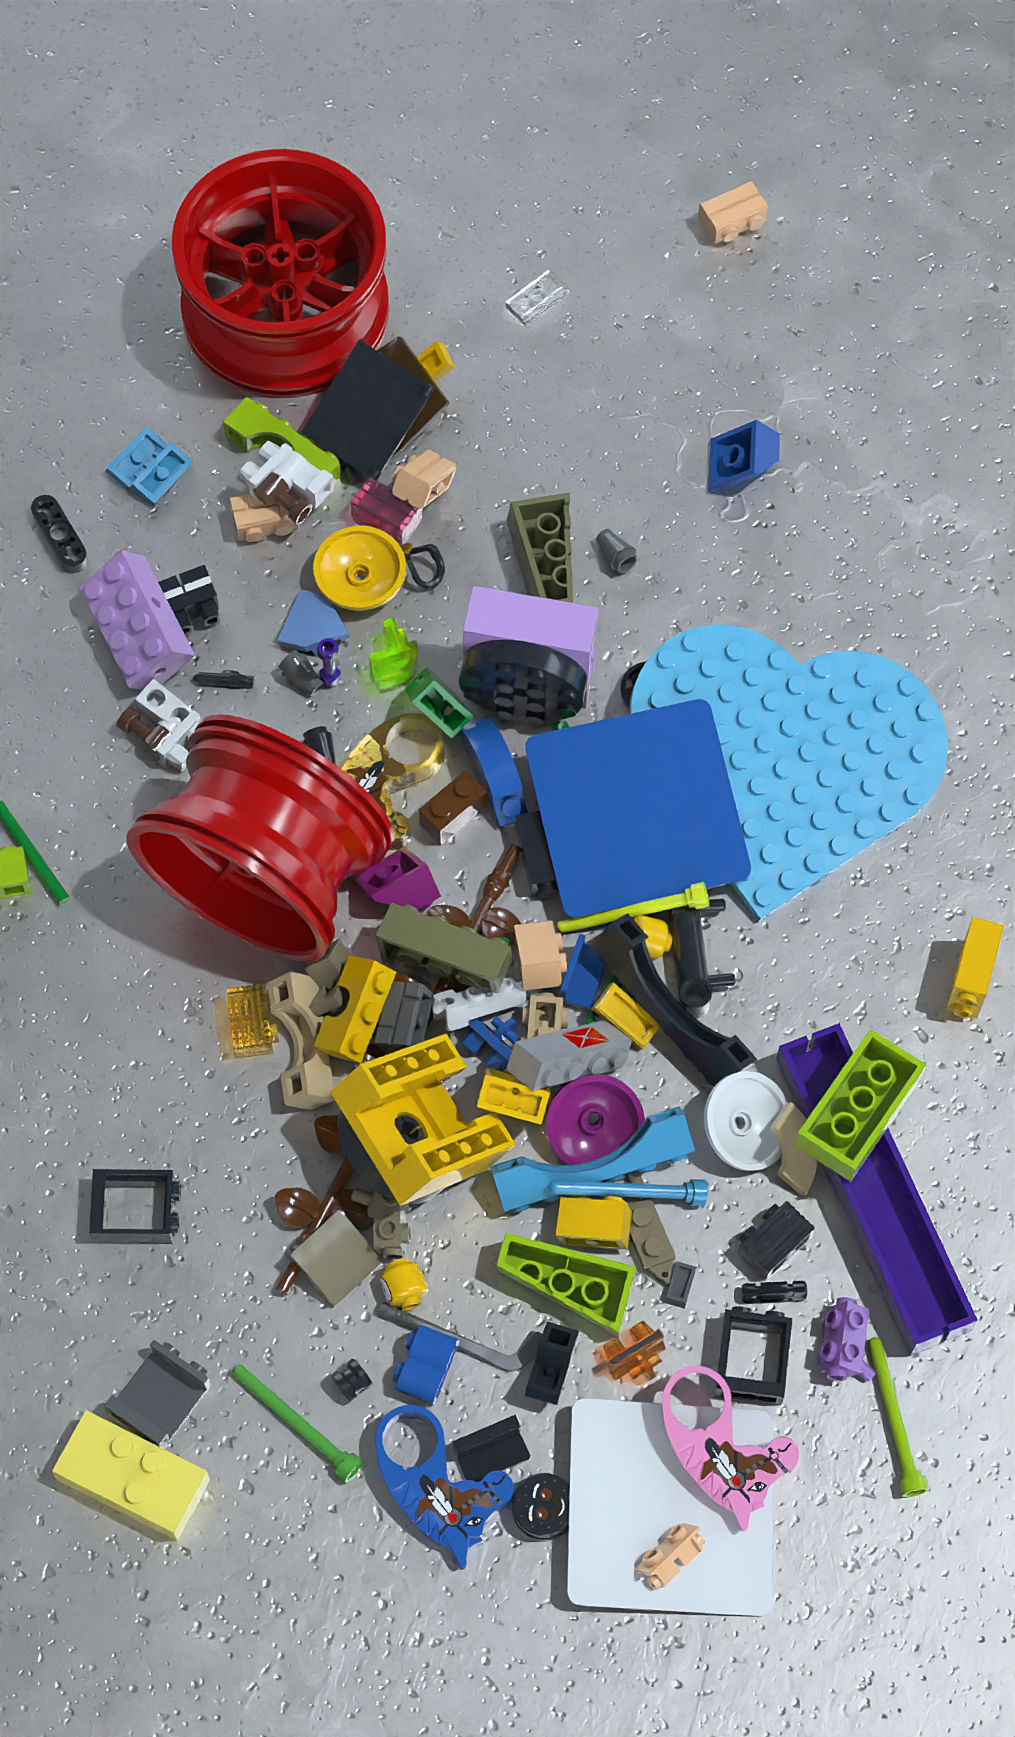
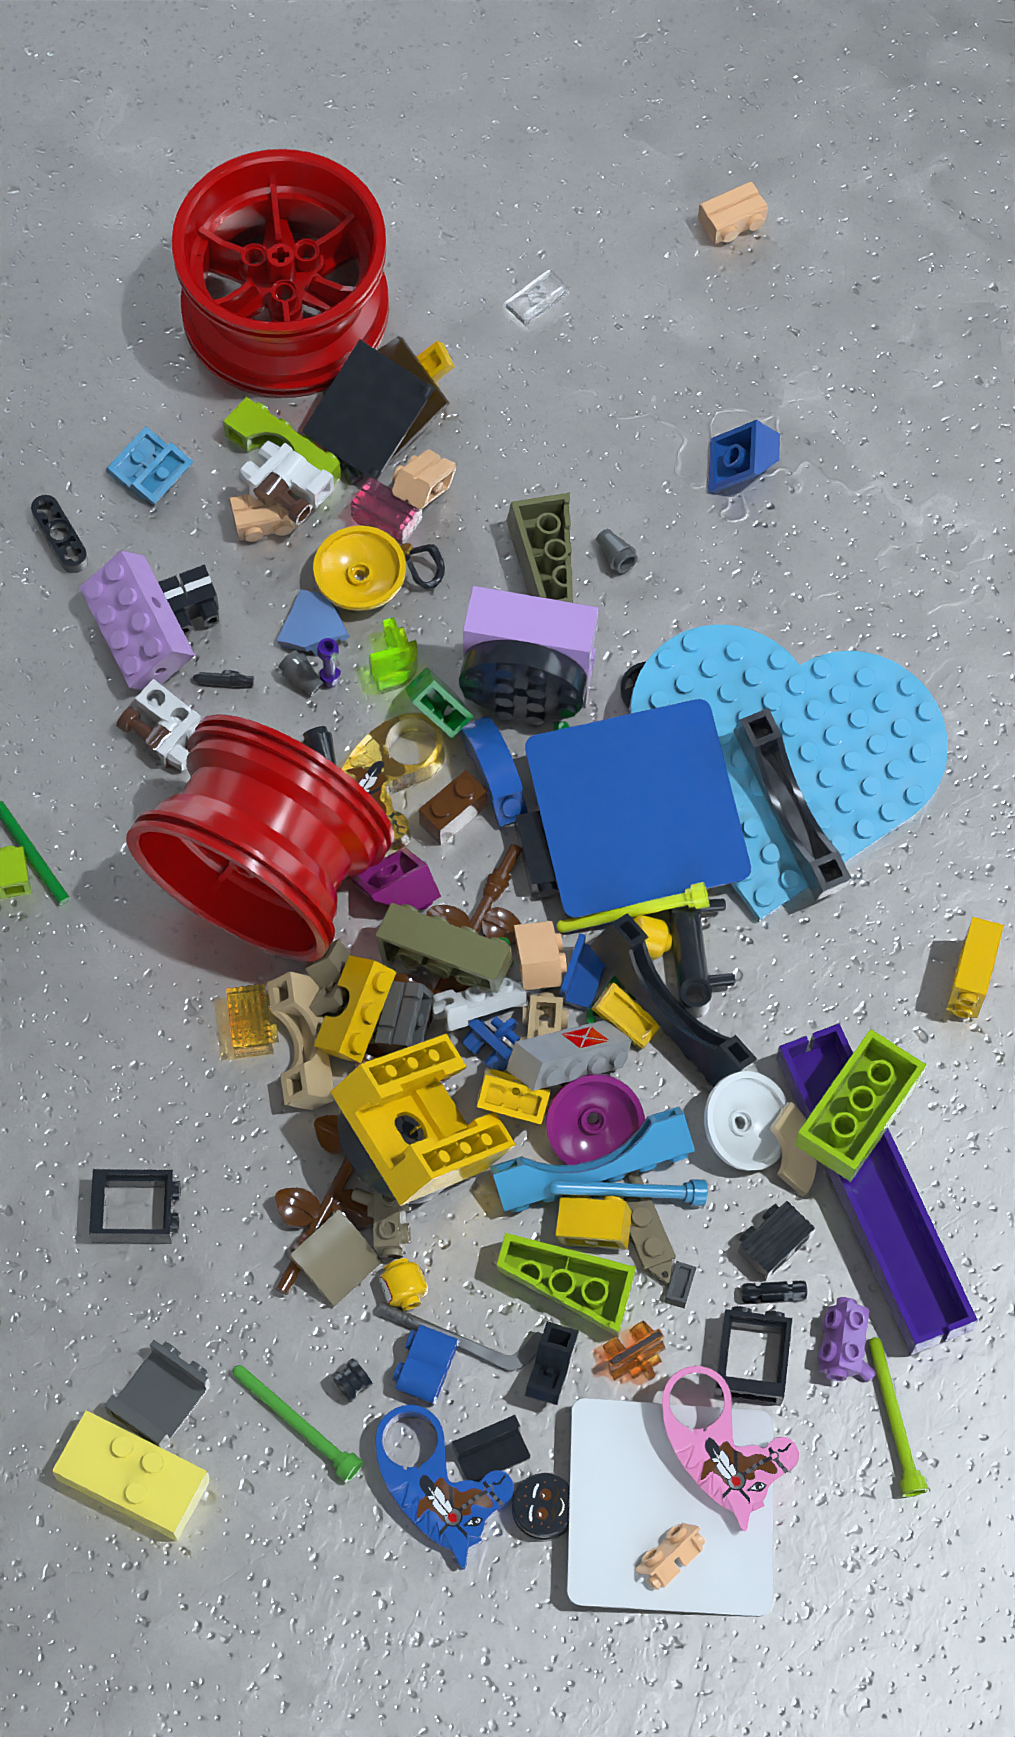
(811, 848): none -> black arch

